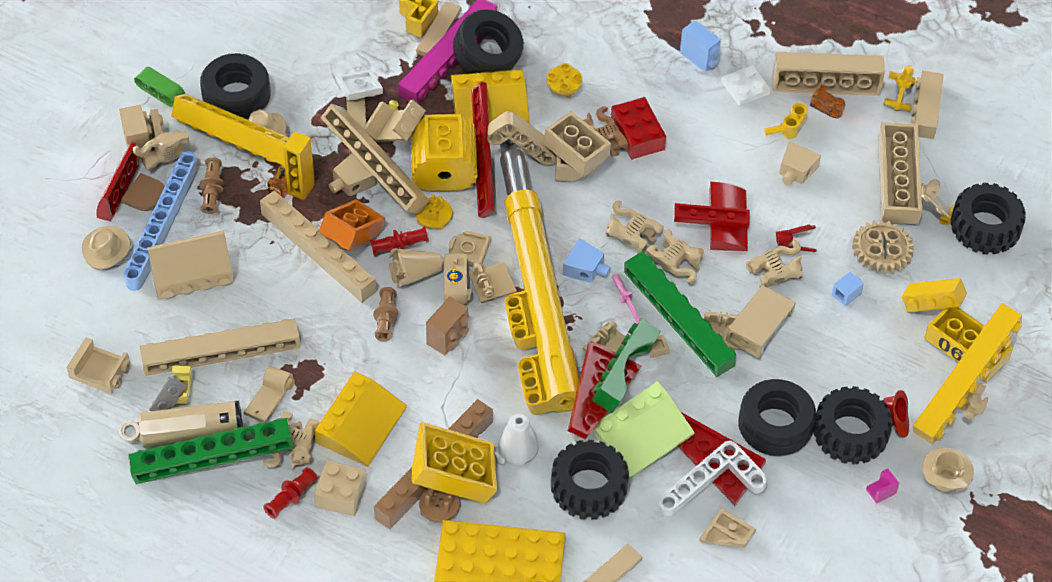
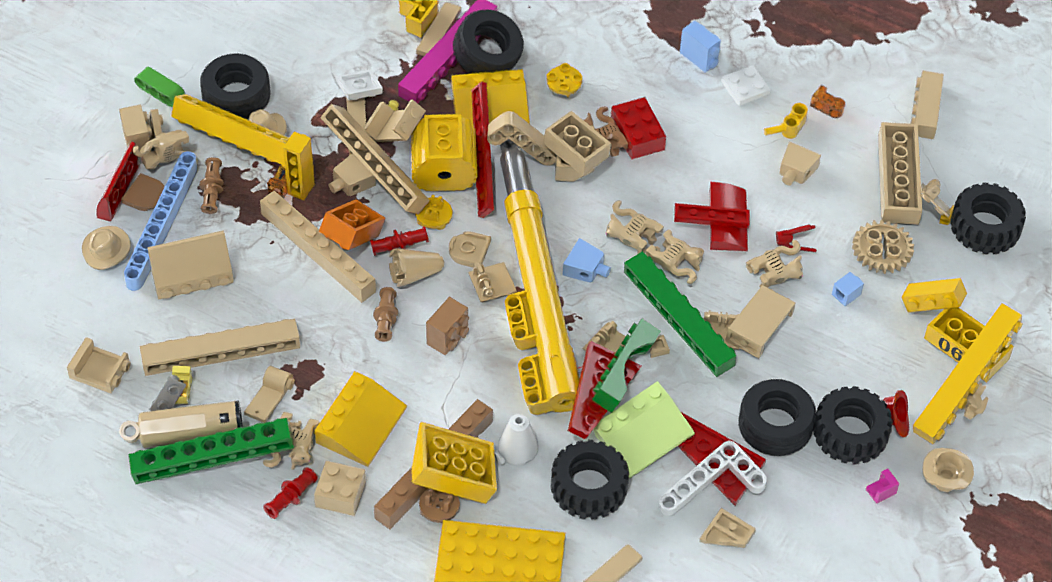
(456, 278): tan door -> none
(626, 296): bright pink sword -> none
(837, 72): tan brick -> none
(903, 81): yellow axle -> none

